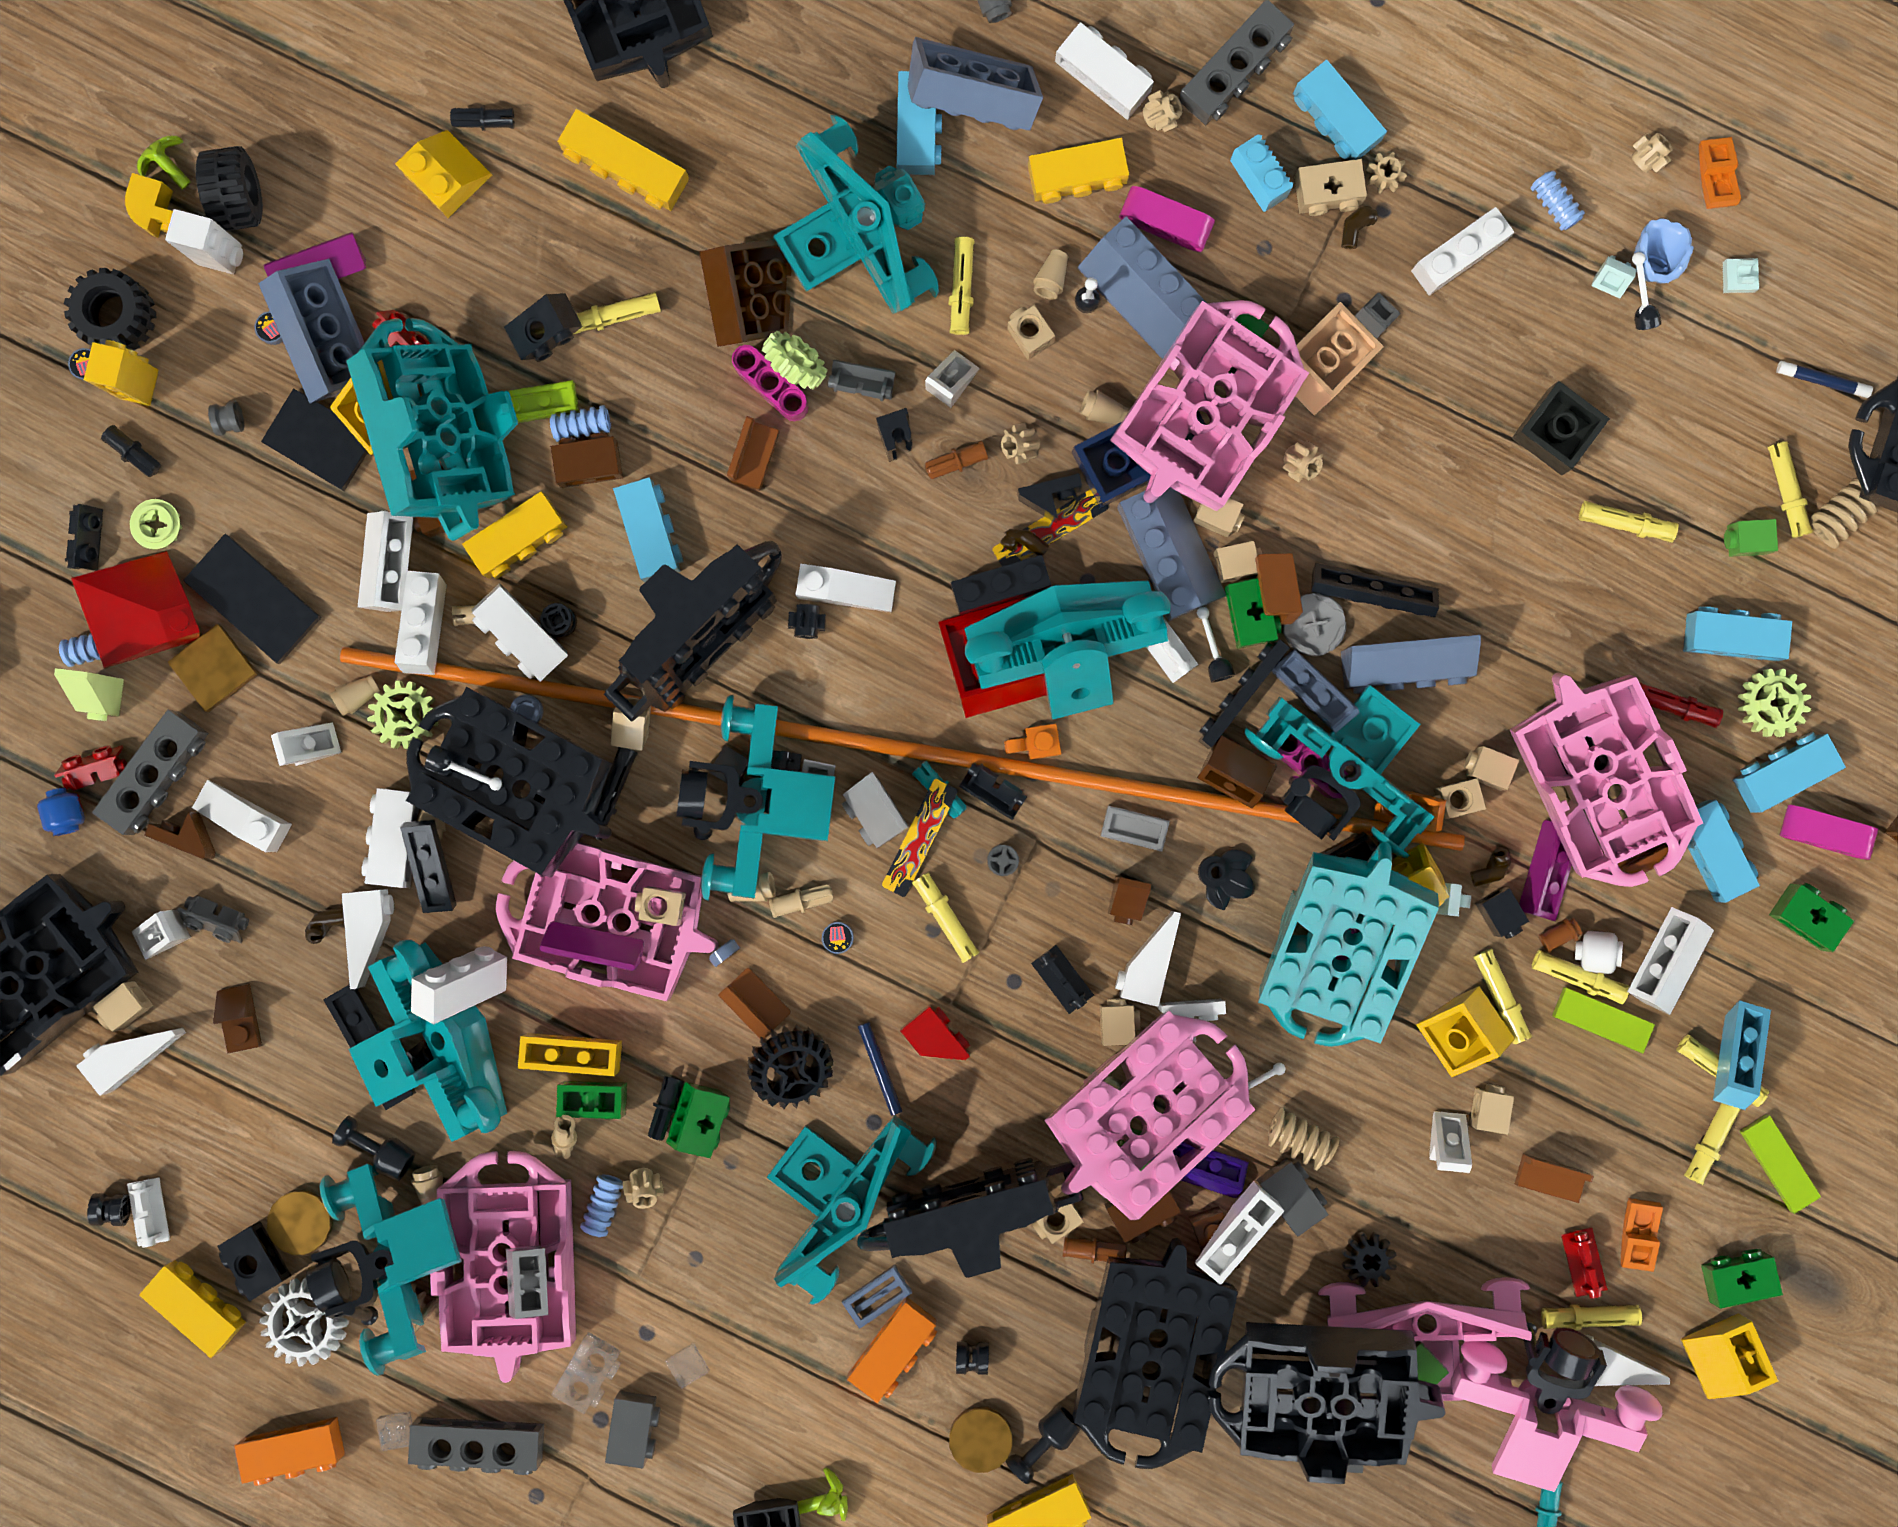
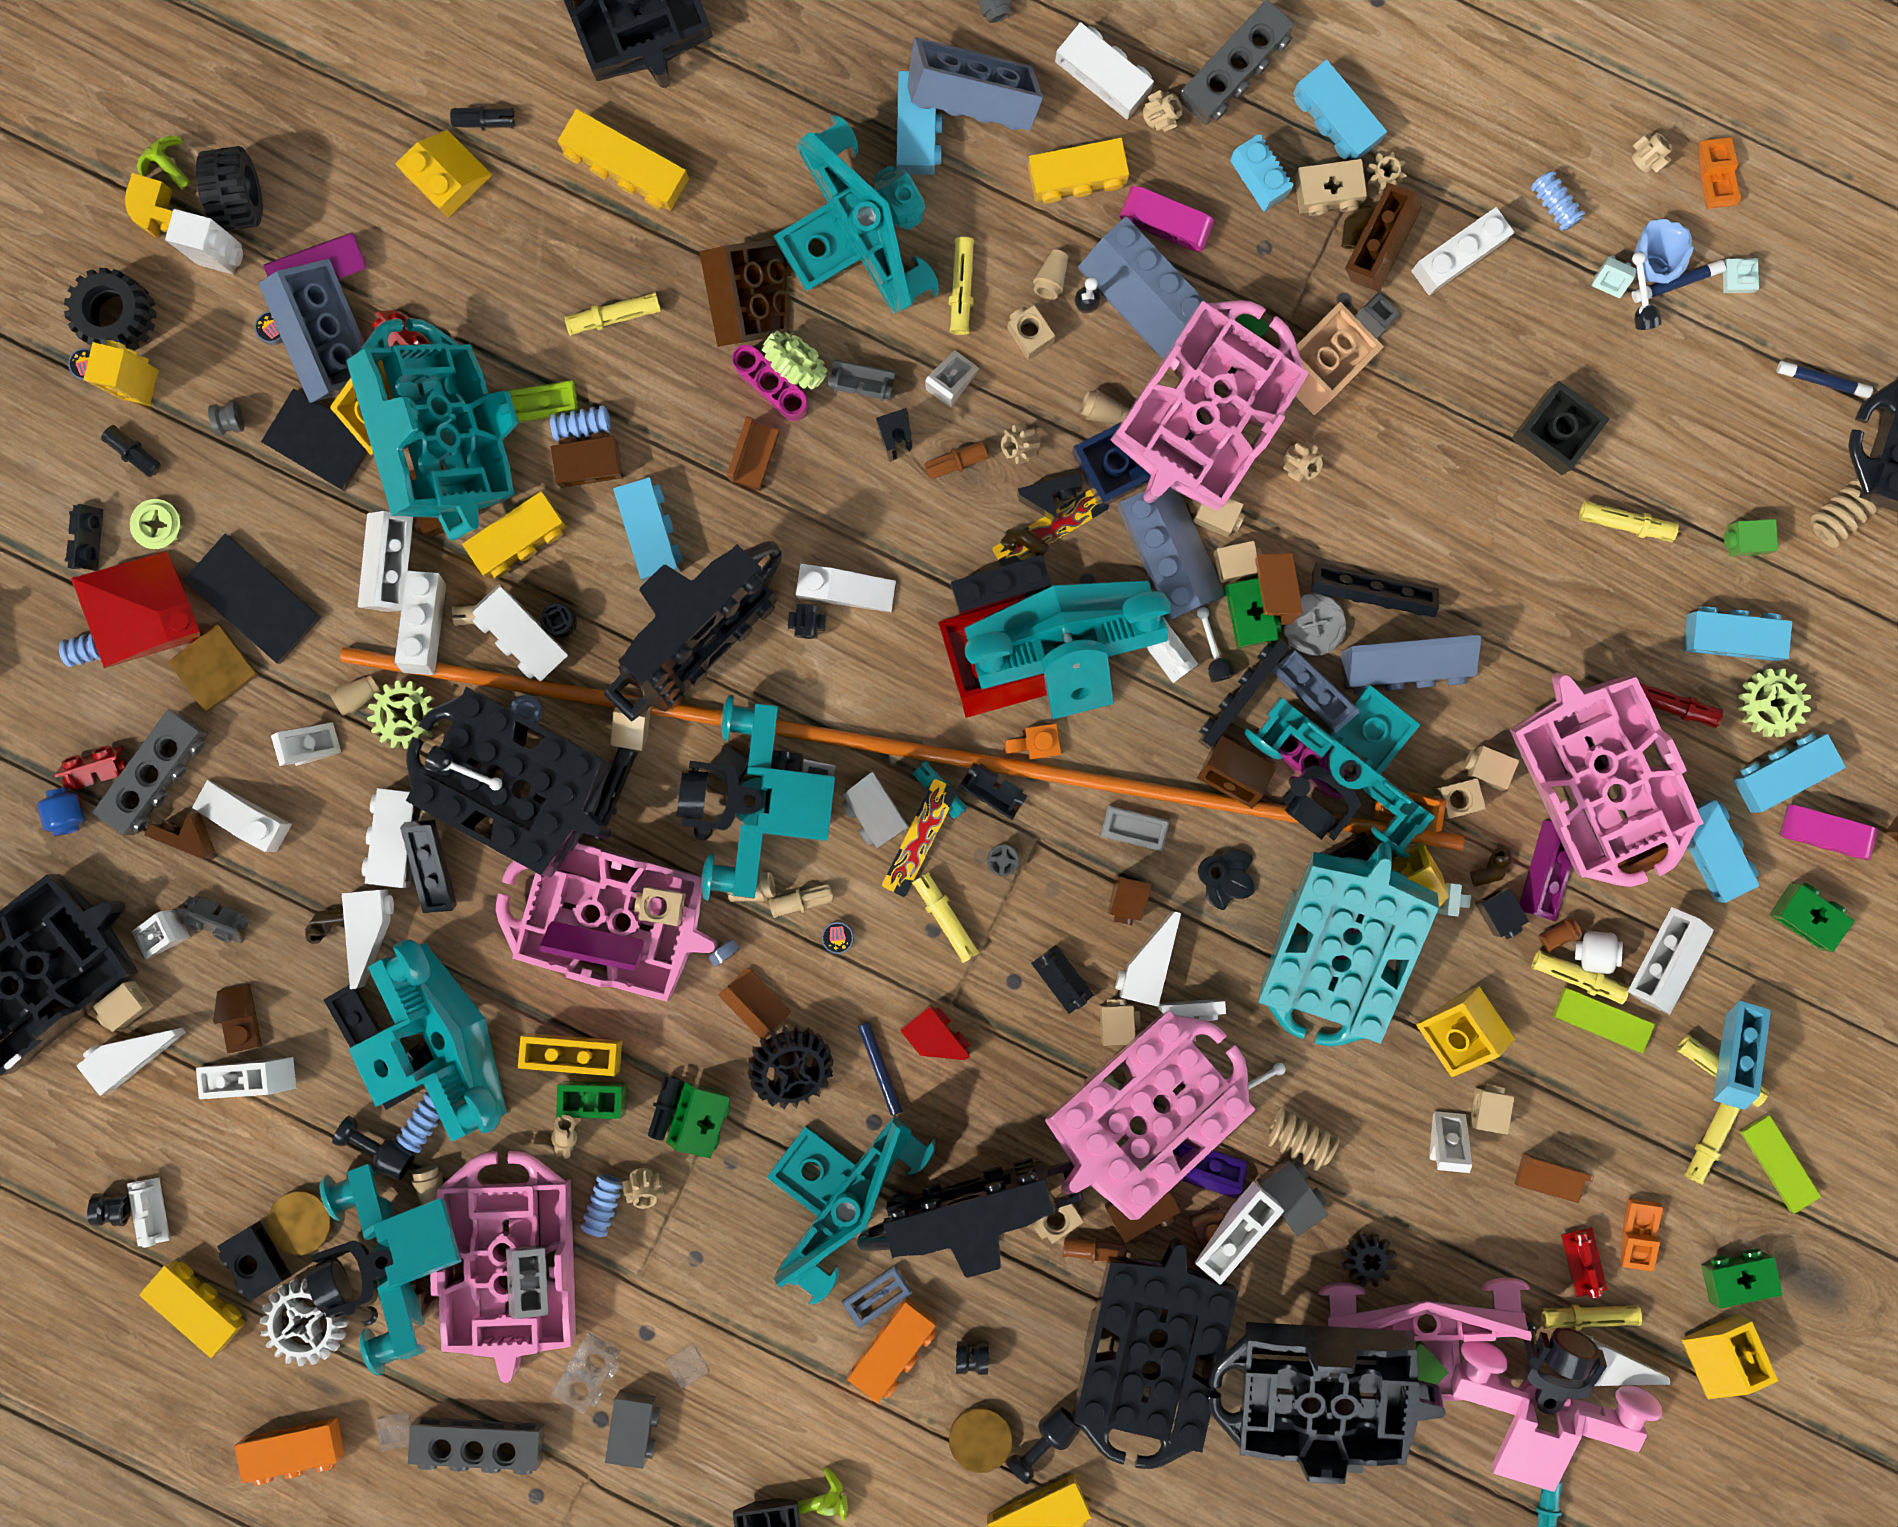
(91, 692): yellowish green slope -> none
(246, 1078): none -> white slope
(419, 1125): none -> light blue piece
(458, 984): white brick -> none
(543, 327): black brick -> none
(1383, 237): none -> reddish brown brick
(1502, 995): light yellow pin -> none
(1684, 279): none -> dark blue bar
(1790, 490): light yellow pin -> none

